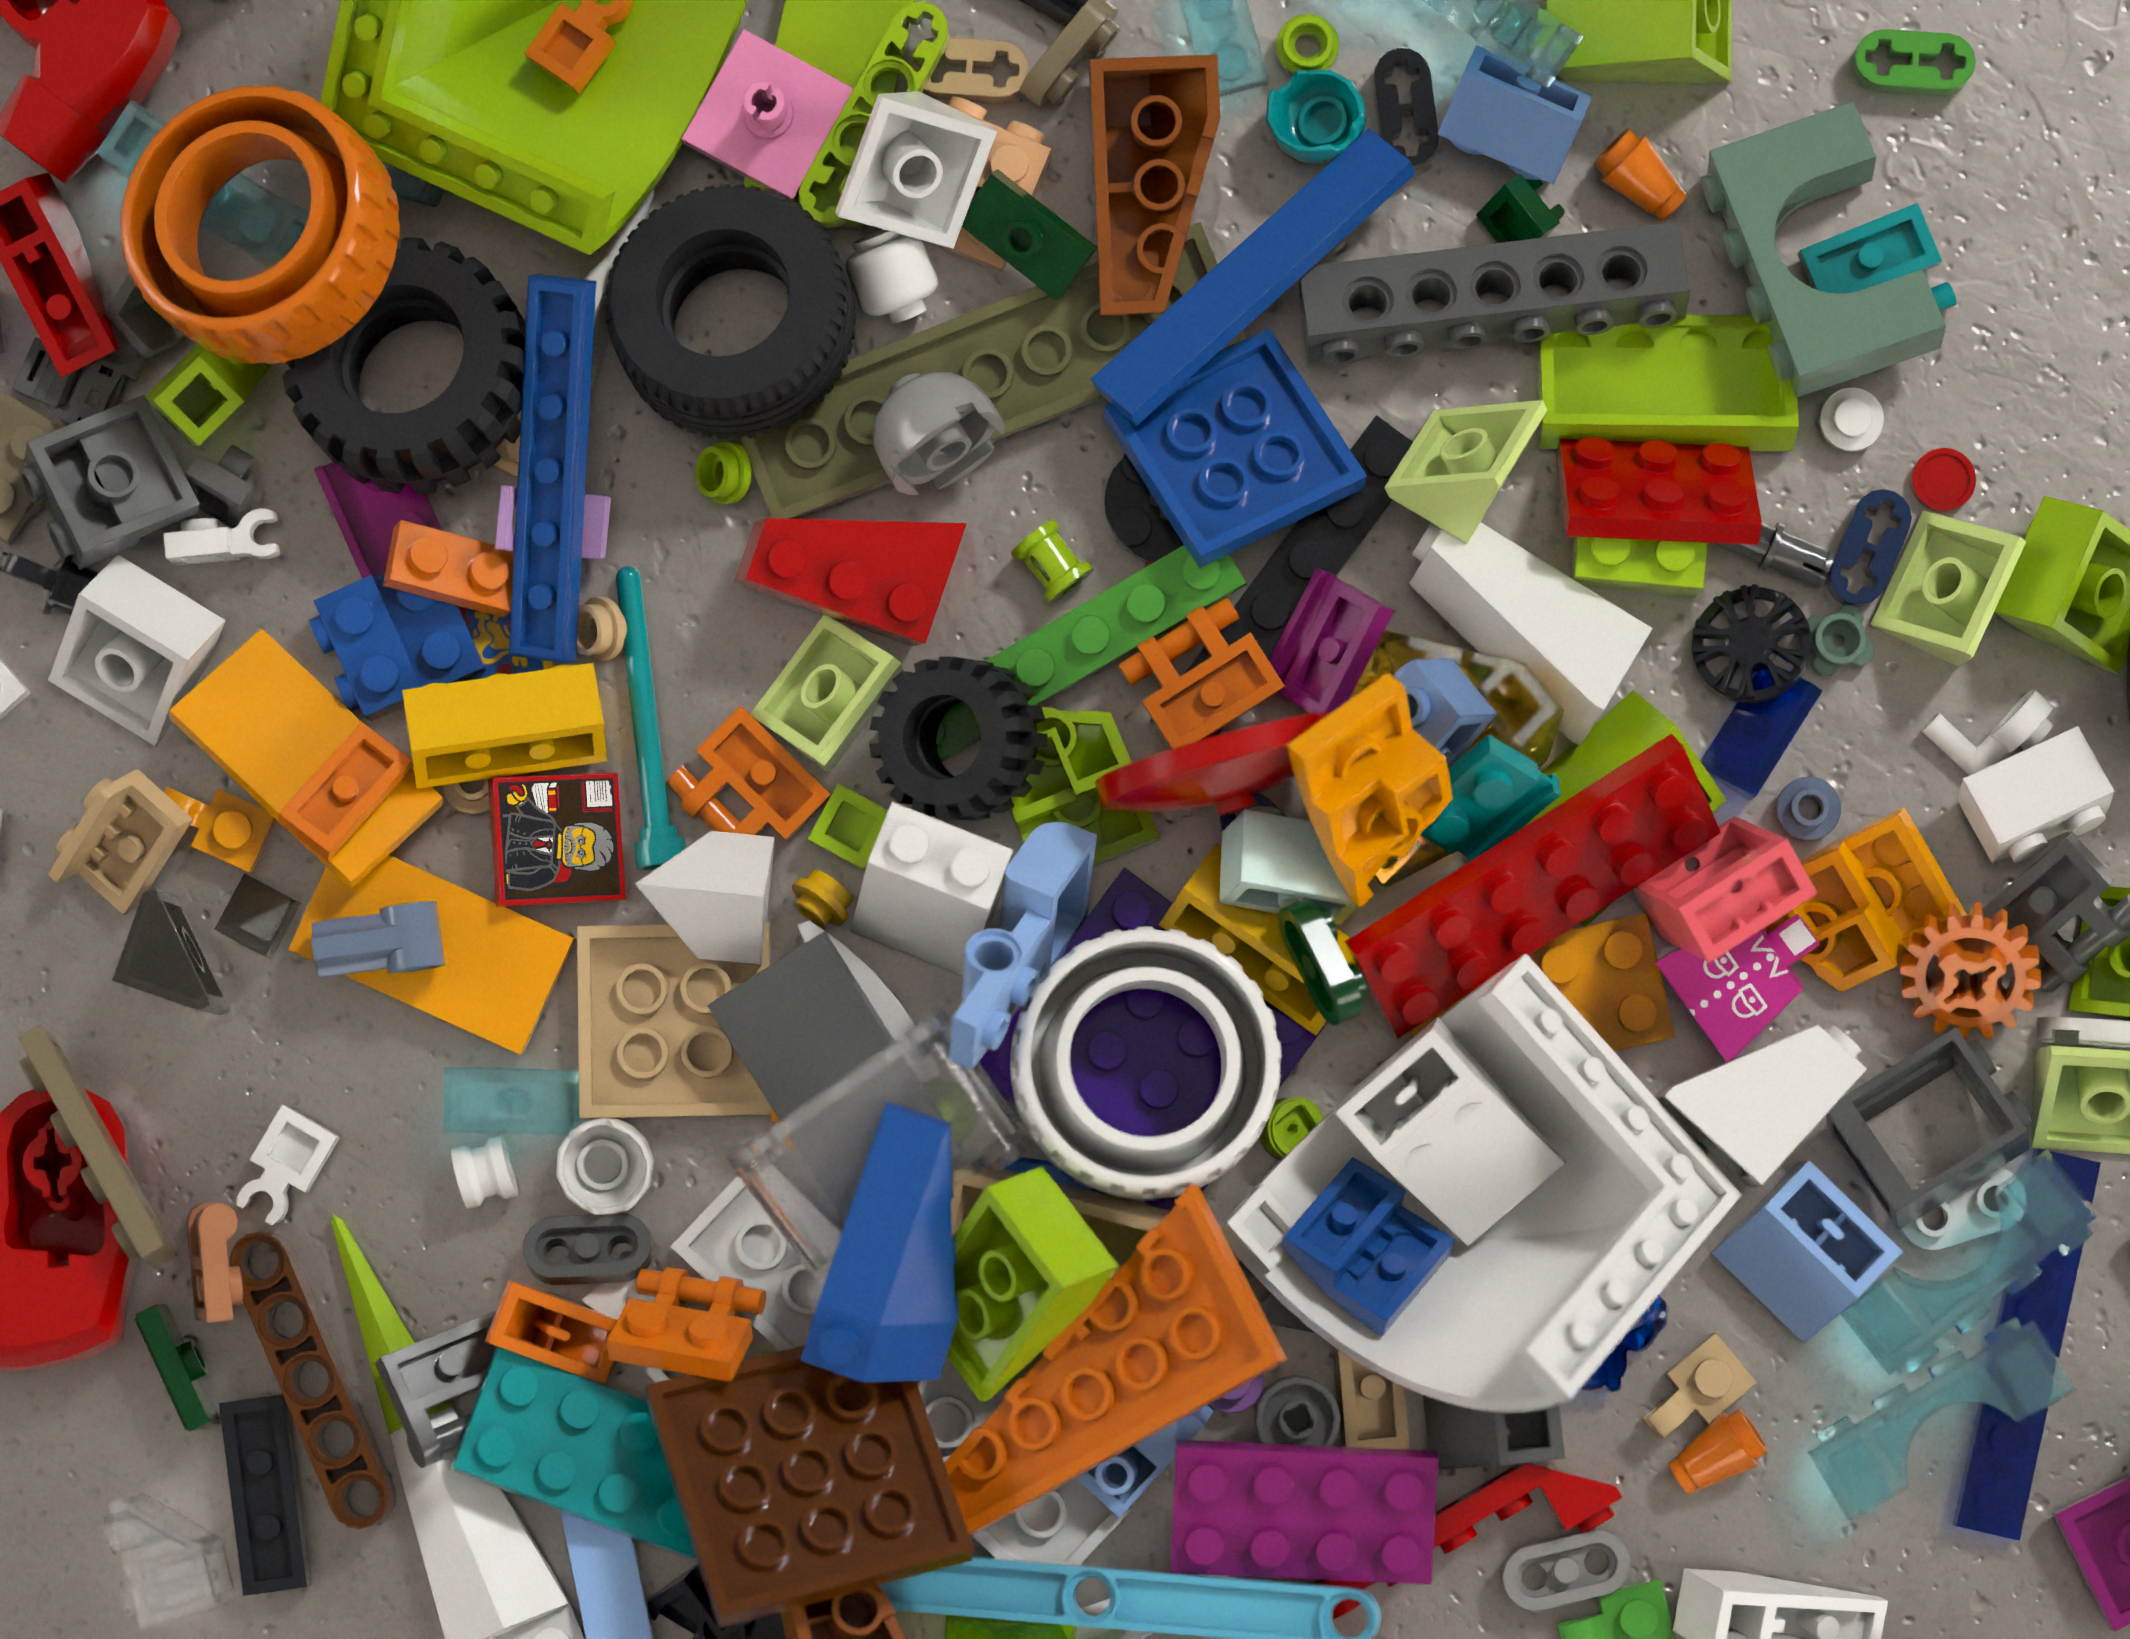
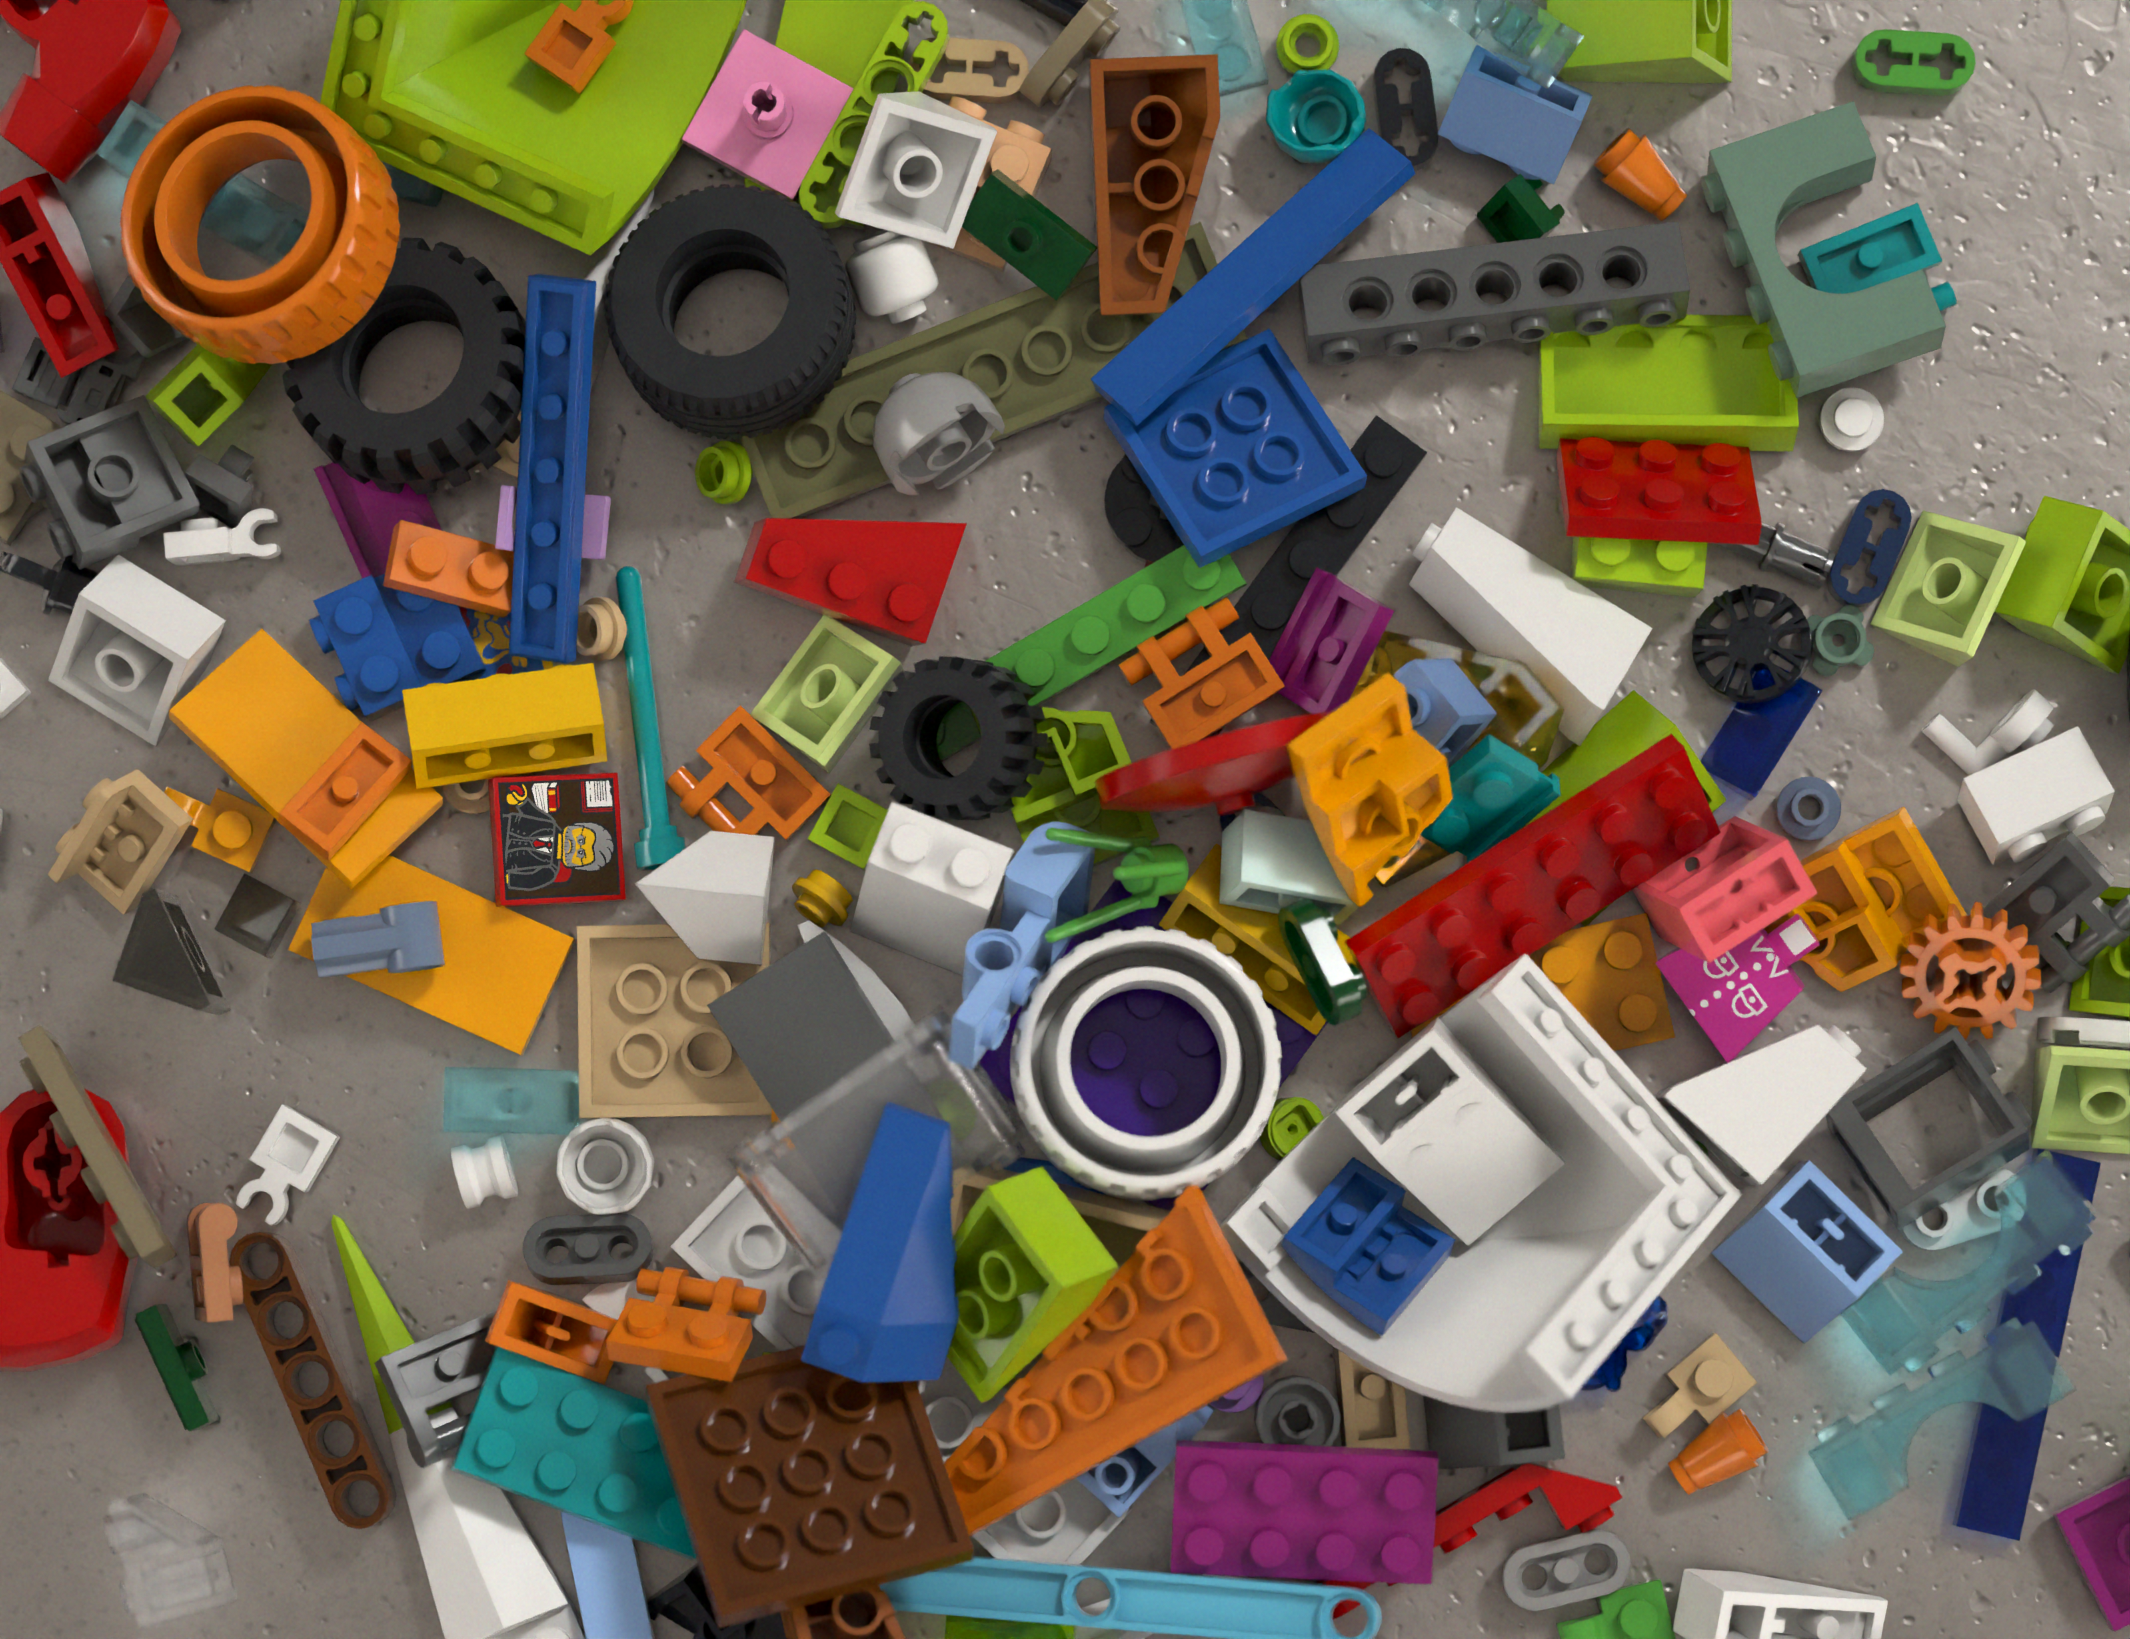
(264, 1495): black plate -> none
(1052, 561): lime bush -> none
(1144, 871): none -> bright green plant
(1463, 462): yellowish green slope -> none
(1943, 480): red piece -> none

